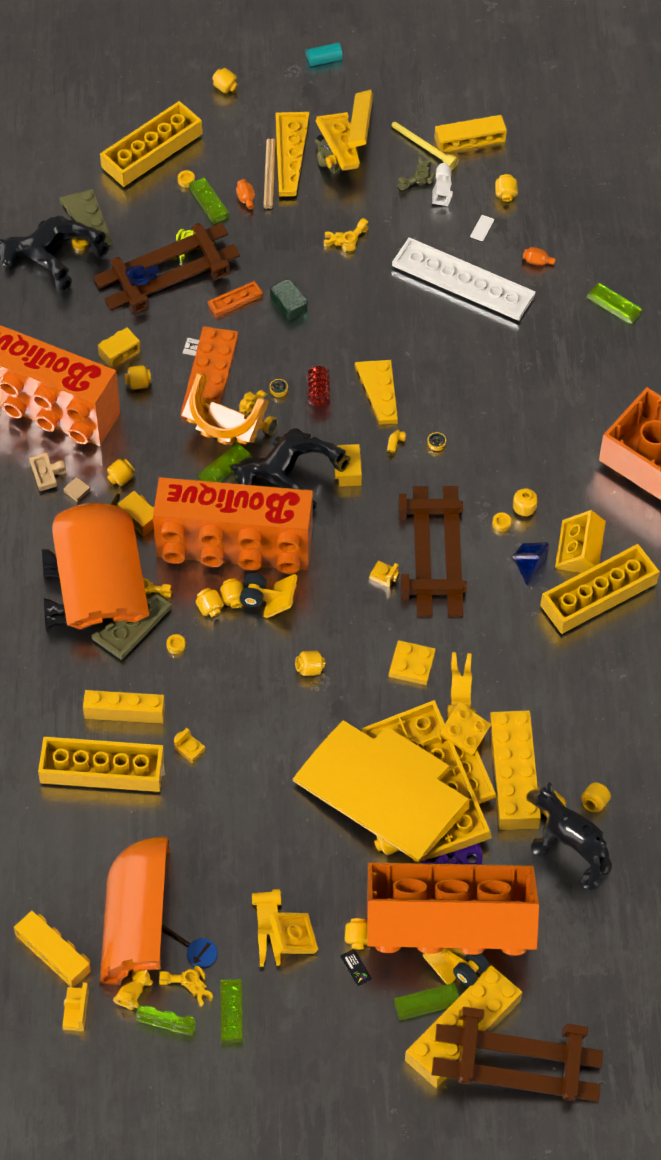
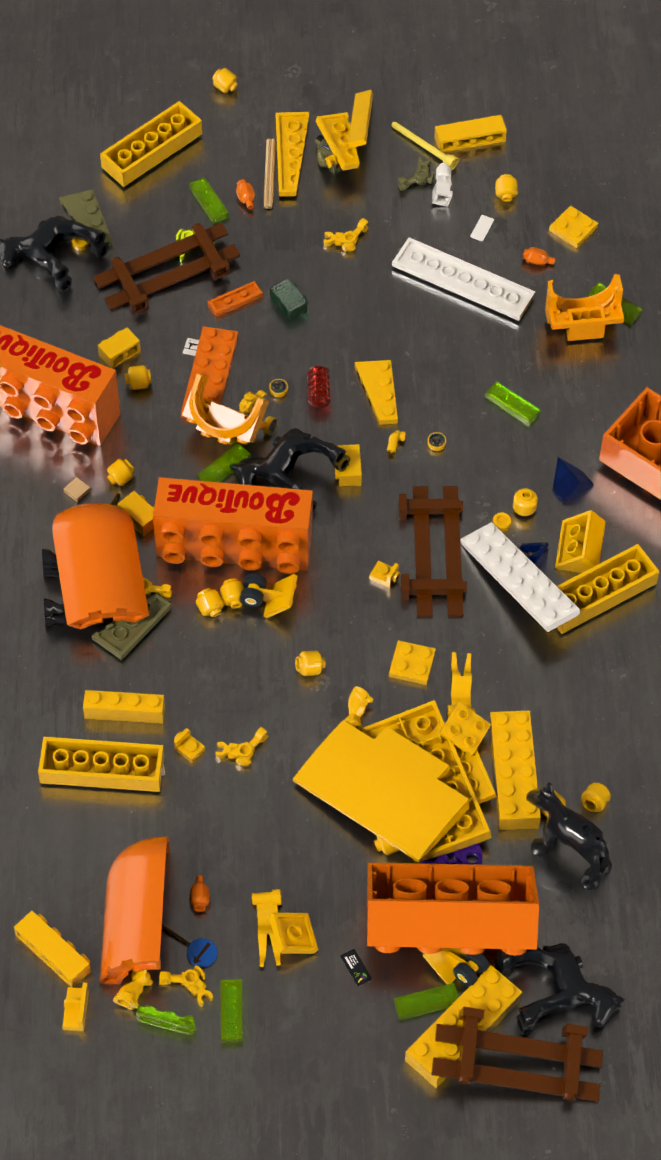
(45, 471): tan plate -> none
(139, 275): clear blue plate -> none
(176, 644): yellow tile -> none
(185, 177): yellow tile -> none
(199, 894): none -> orange plant
(244, 751): none -> yellow piece
(324, 54): teal brick -> none
(356, 933): yellow head -> none
(357, 704): none -> yellow animal
(512, 403): none -> clear neon green plate
(520, 577): none -> white plate
(568, 984): none -> black animal
(569, 481): none -> clear blue slope
(573, 226): none -> yellow plate
(585, 316): none -> light orange piece

